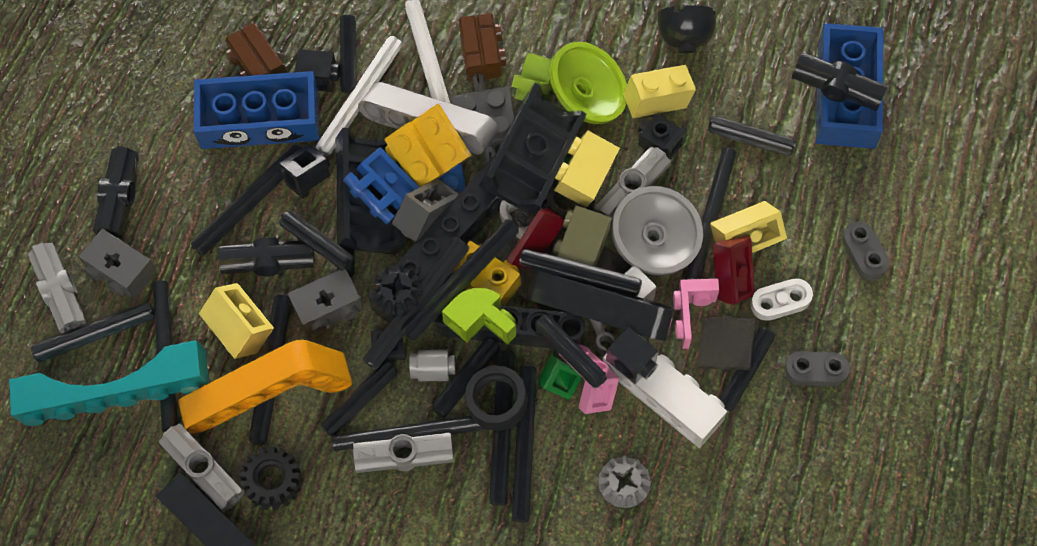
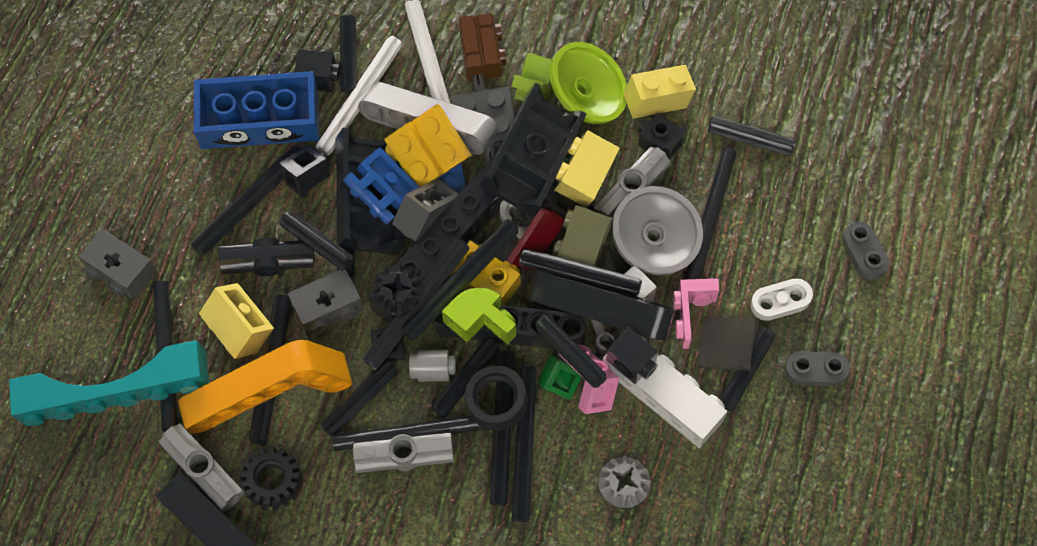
(56, 287): light grey piece -> none
(92, 332): black axle -> none
(116, 191): black piece -> none
(253, 52): reddish brown brick -> none
(687, 27): black cylinder -> none
(734, 269): dark red slope -> none
(759, 222): light yellow brick -> none
(839, 81): black piece -> none
(846, 121): blue brick -> none

